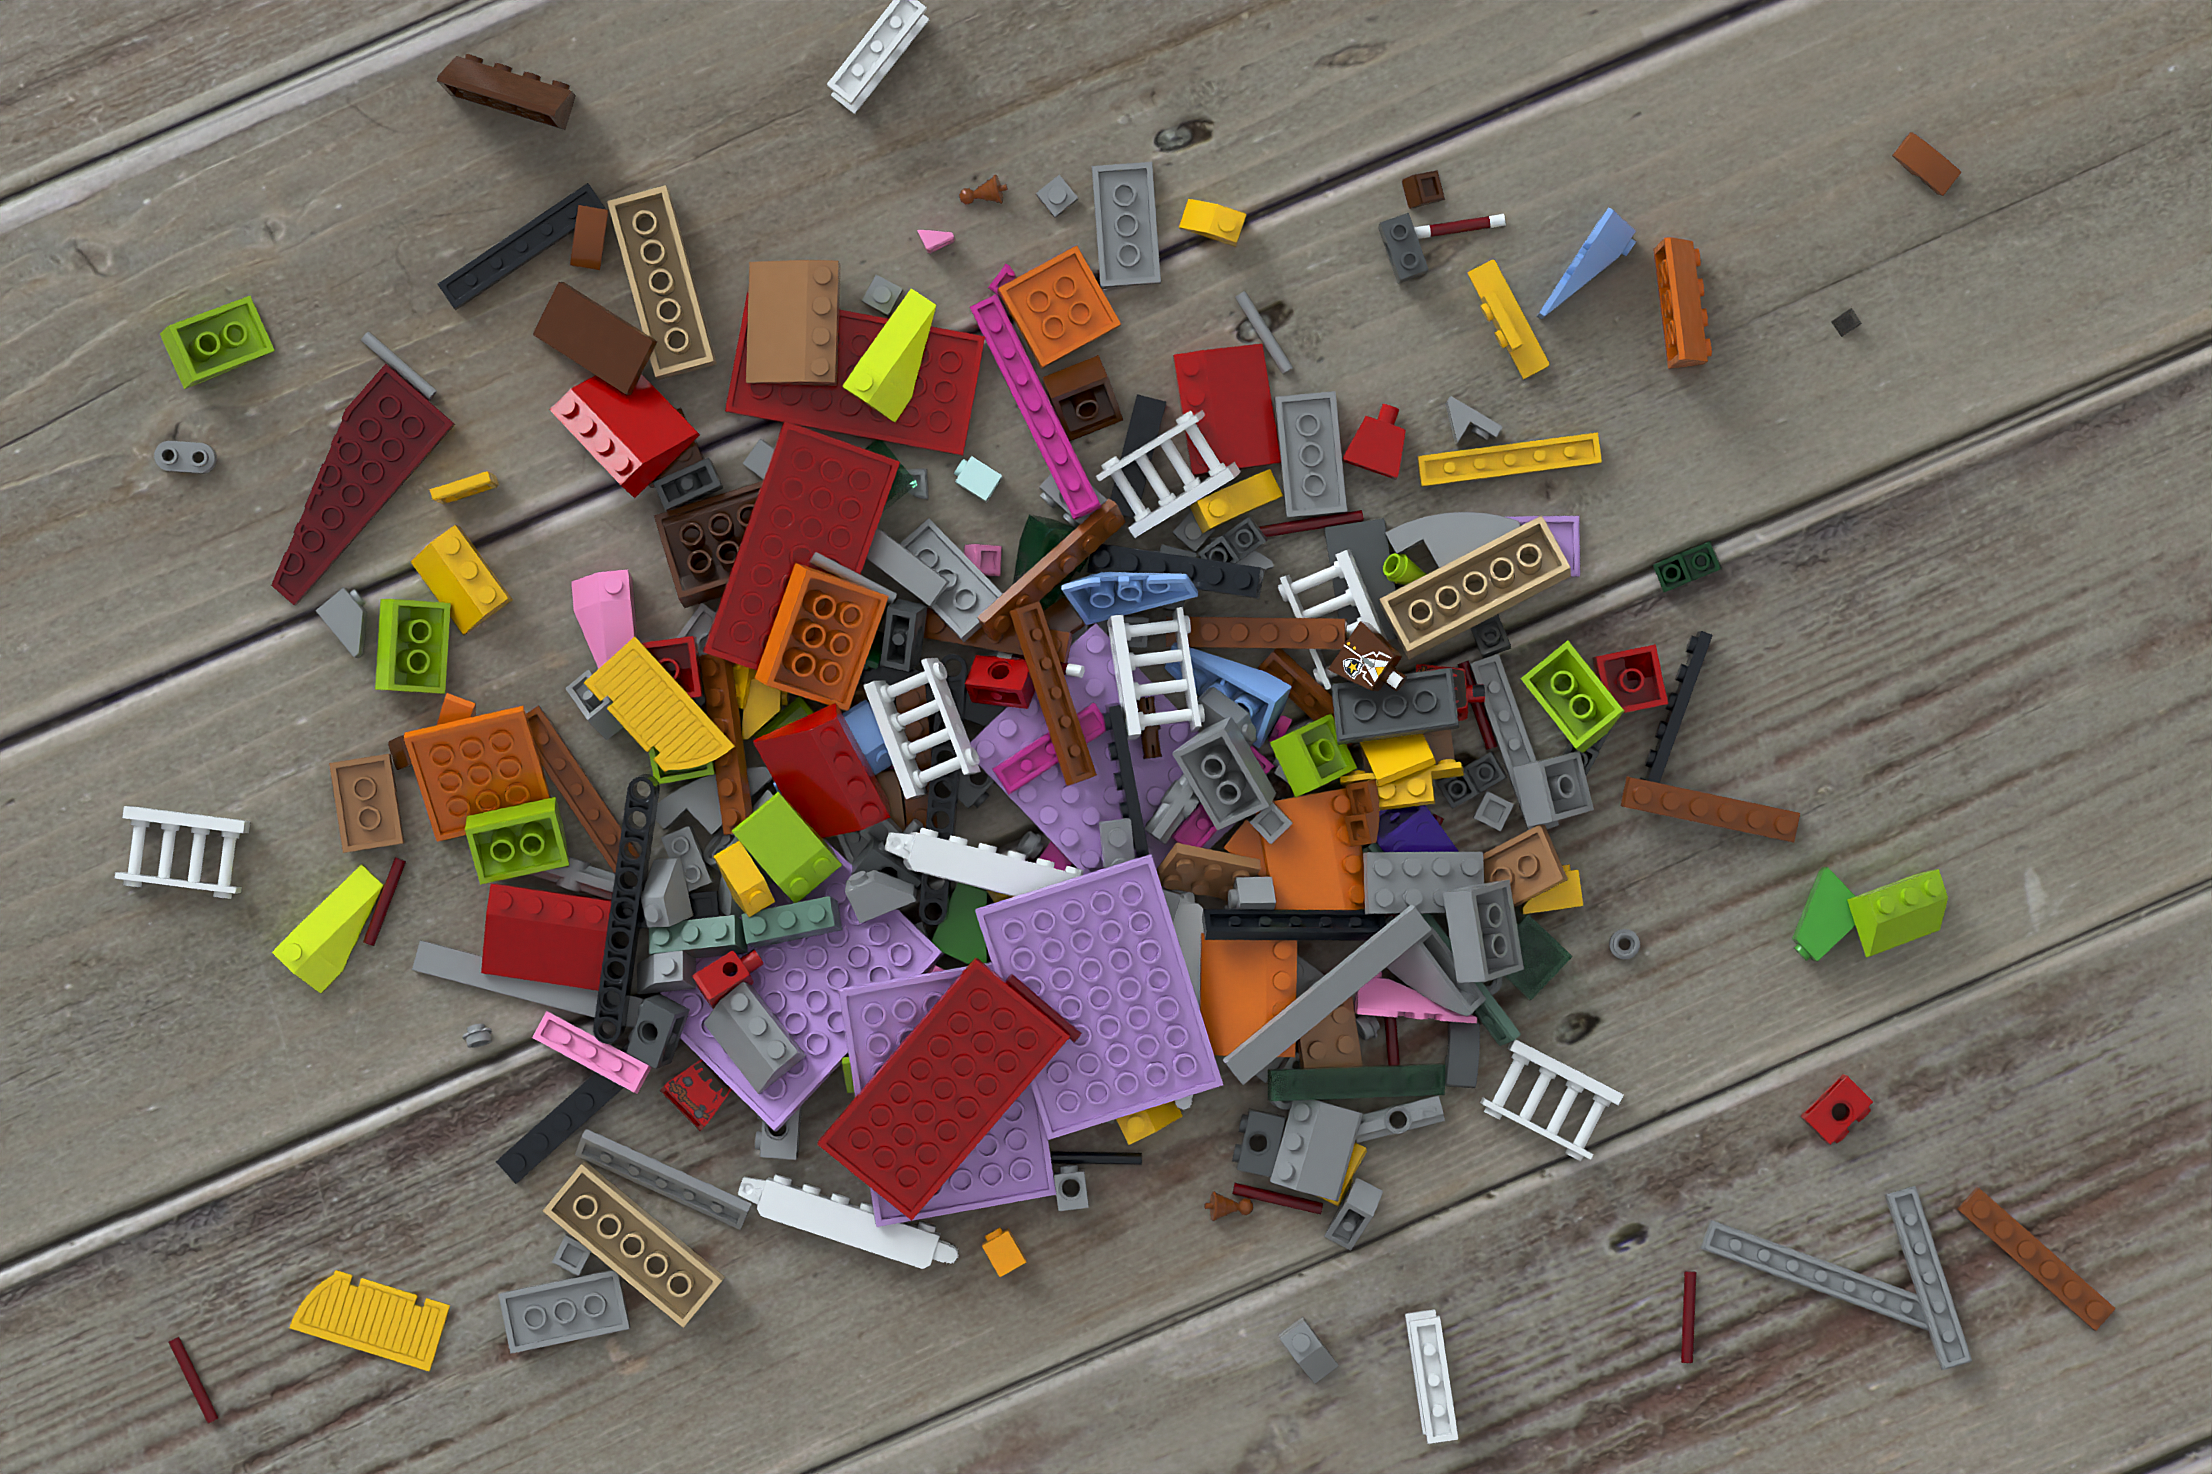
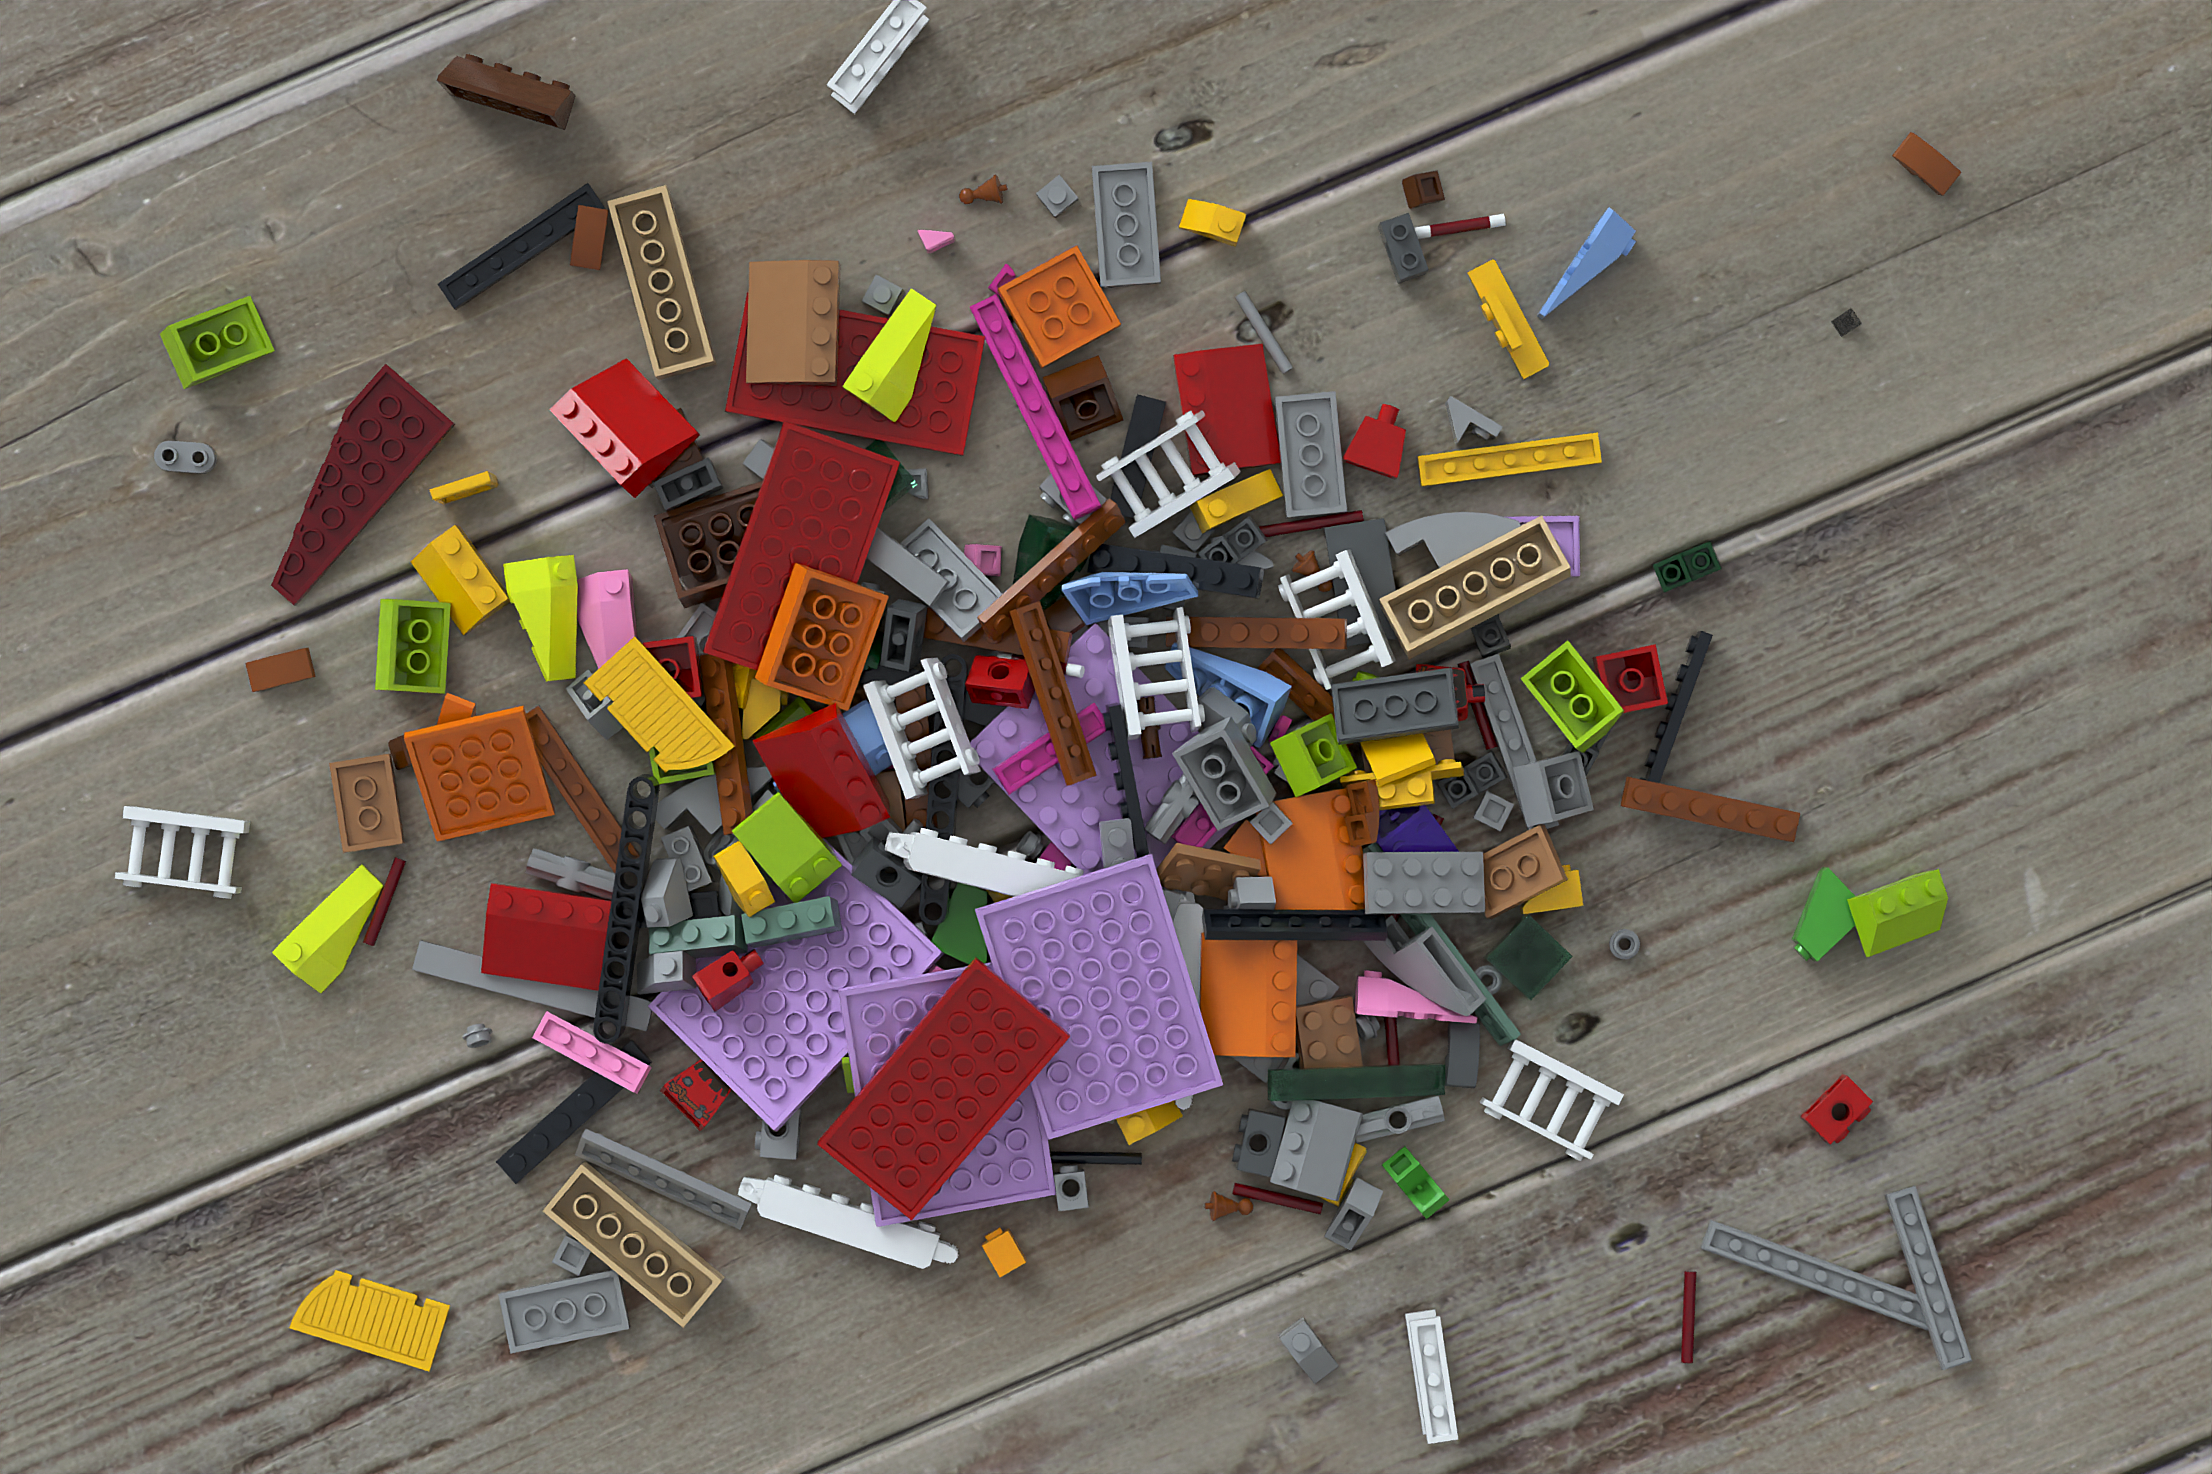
(193, 1380): dark red bar -> none
(280, 669): none -> dark orange slope
(346, 619): light grey slope -> none
(398, 365): light grey bar -> none
(517, 840): lime slope -> none
(547, 604): none -> neon yellow wedge
(595, 338): reddish brown tile -> none
(669, 1020): dark grey brick -> none
(753, 1037): light grey slope -> none
(849, 575): light grey bar -> none
(877, 894): light grey slope -> none
(977, 478): light aqua brick -> none
(1040, 1004): dark red bar -> none
(1309, 565): none -> dark orange piece
(1327, 994): light grey tile -> none
(1369, 660): reddish brown torso -> none
(1401, 569): lime cone -> none
(1415, 1182): none -> bright green slope
(1483, 931): light grey slope -> none
(1681, 303): orange slope -> none
(2036, 1259): dark orange plate -> none

